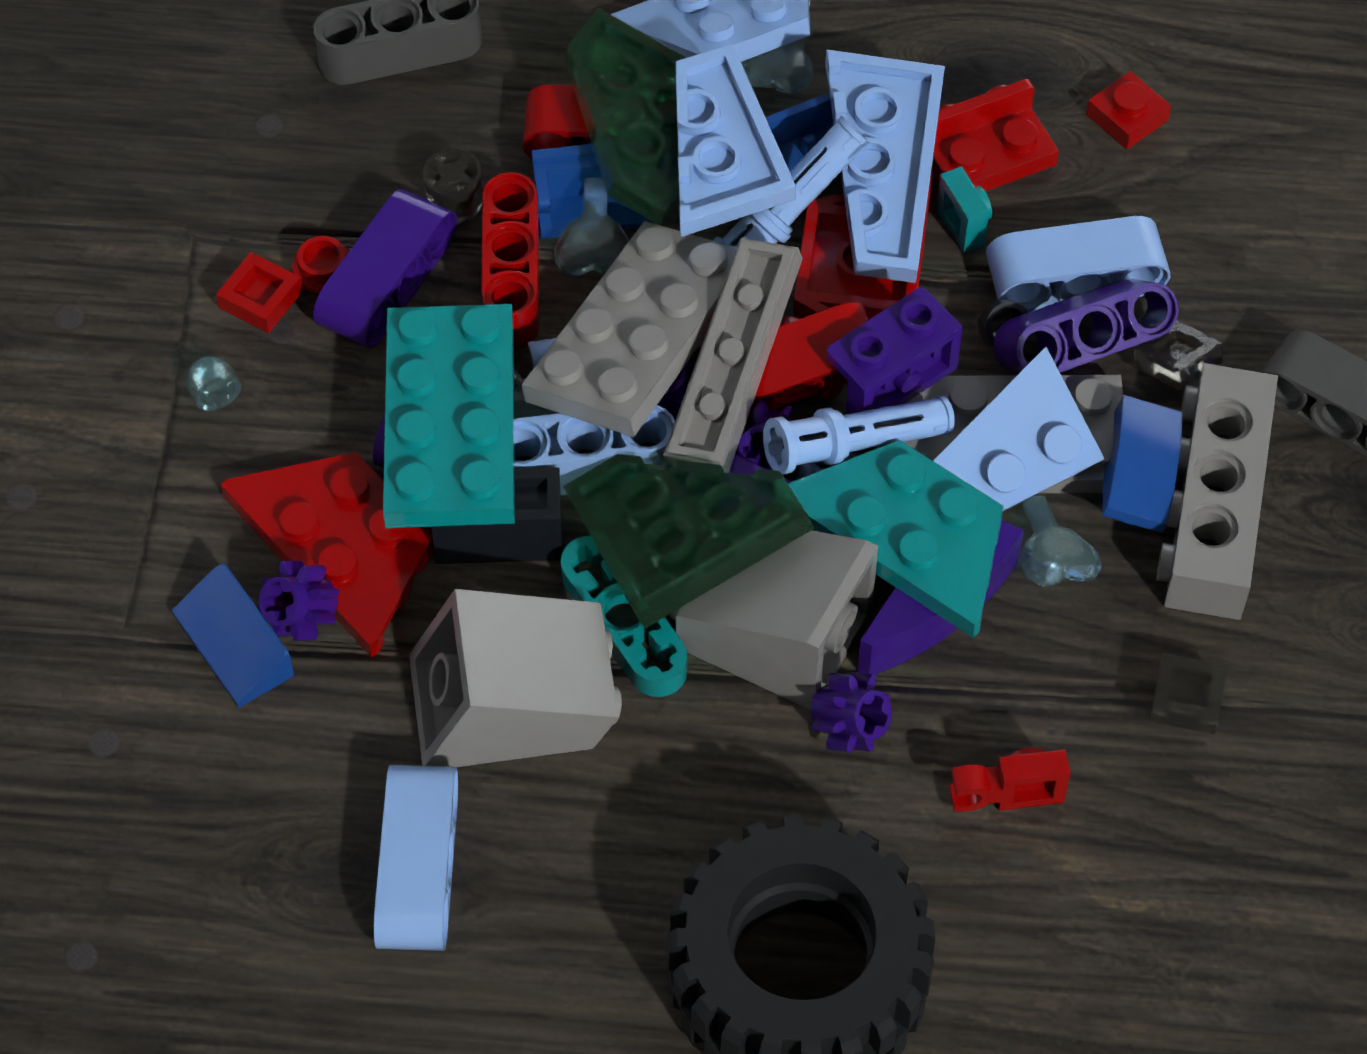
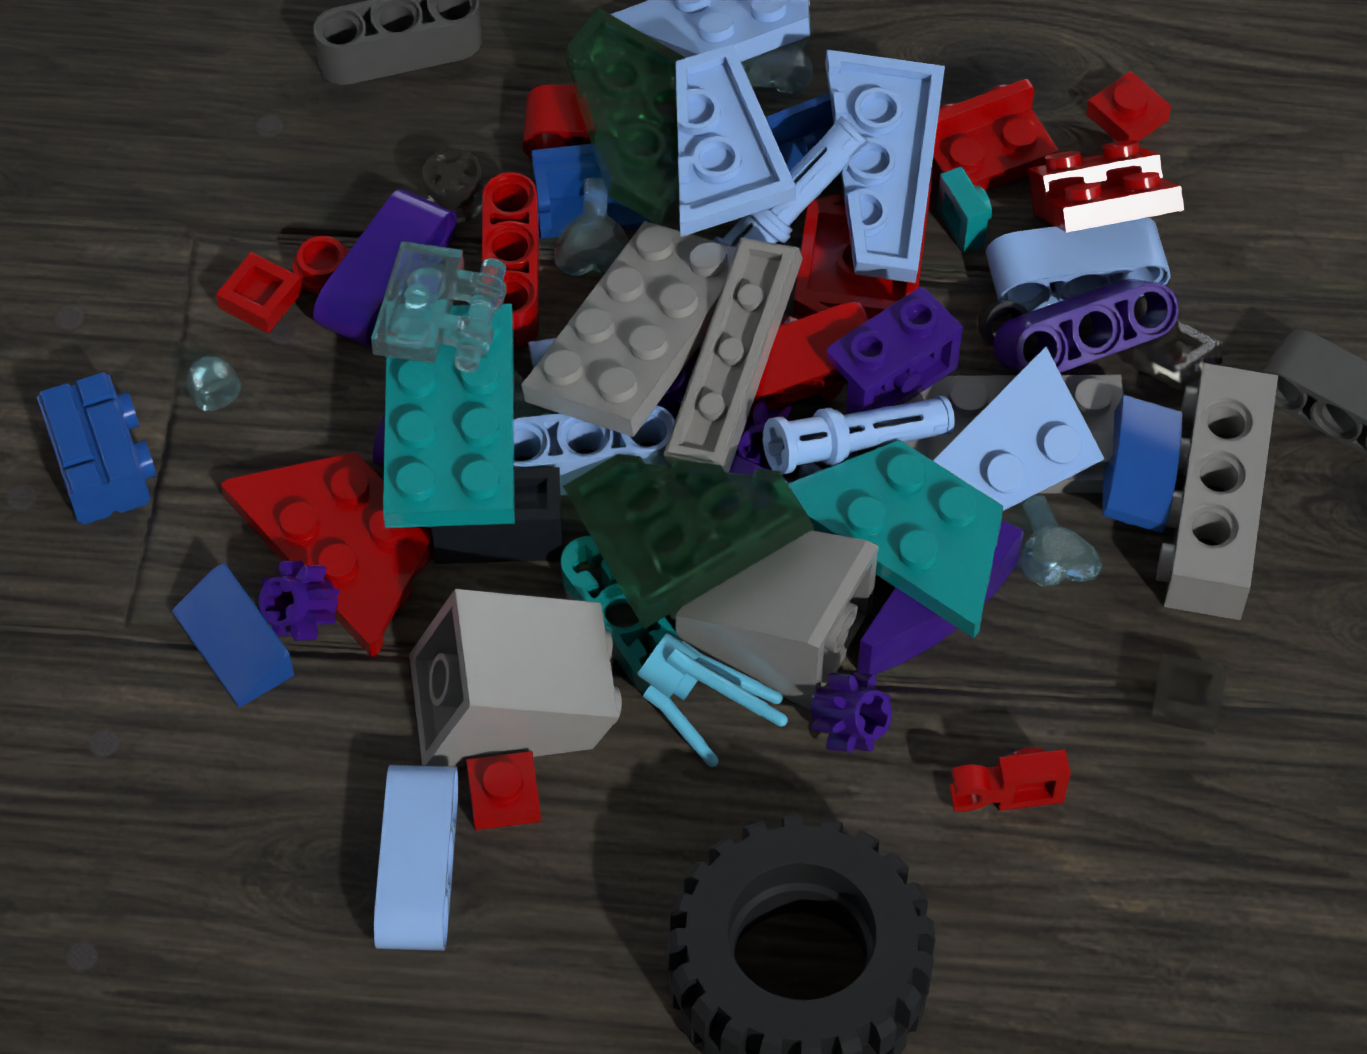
(95, 447): none -> blue brick
(419, 304): none -> clear light blue plate
(503, 790): none -> red plate
(676, 669): none -> medium azure plant
(1102, 188): none -> red plate

